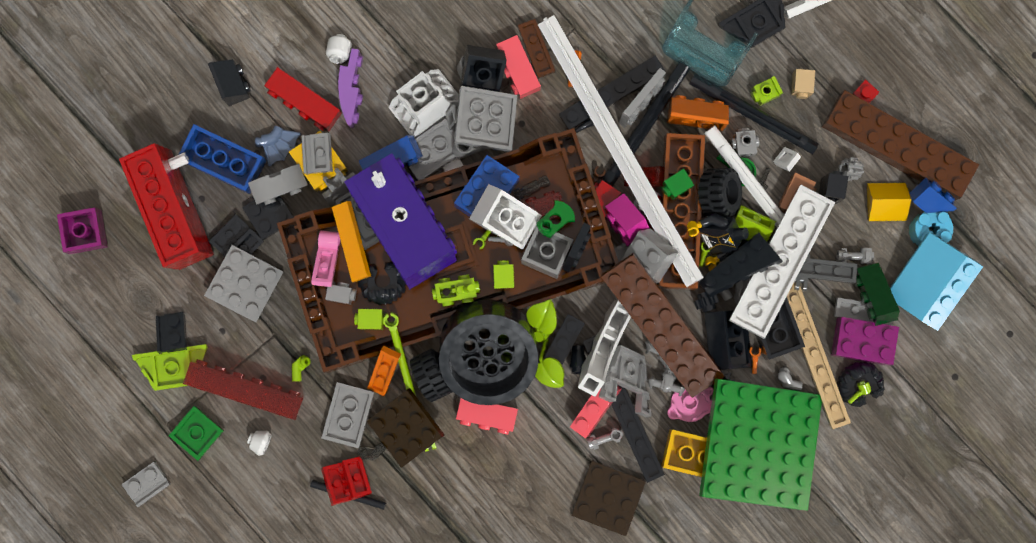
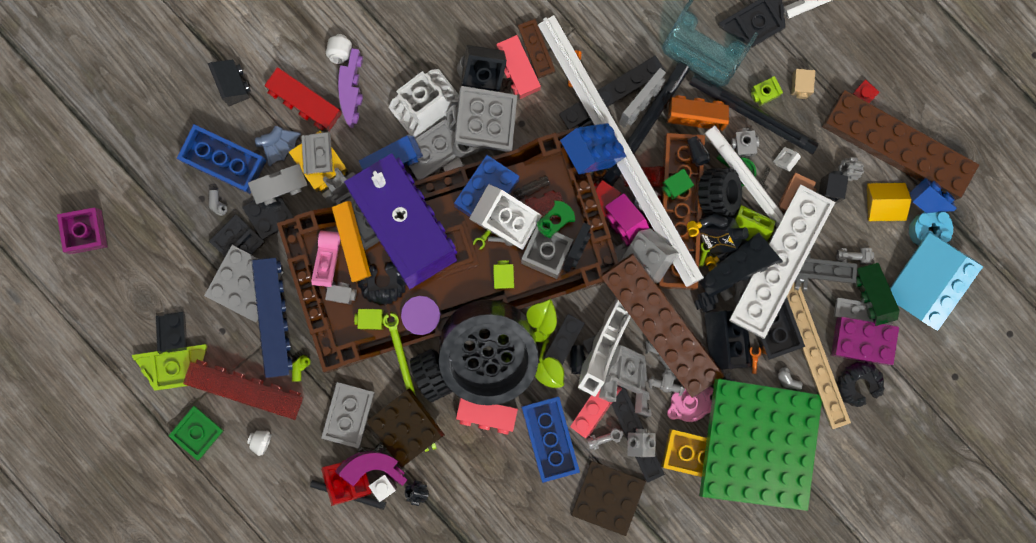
(146, 484): light grey plate -> none
(166, 206): red piece -> none
(215, 205): none -> light grey arm
(270, 317): none -> dark blue brick
(358, 464): none -> magenta arch
(383, 487): none -> white brick
(384, 370): orange plate -> none
(416, 493): none -> black gear
(420, 315): none -> medium lavender tile
(461, 289): lime brick -> none
(550, 439): none -> blue brick
(593, 148): none -> blue brick
(641, 444): none -> light grey brick
(698, 152): none -> black cone
(864, 388): lime hand -> none

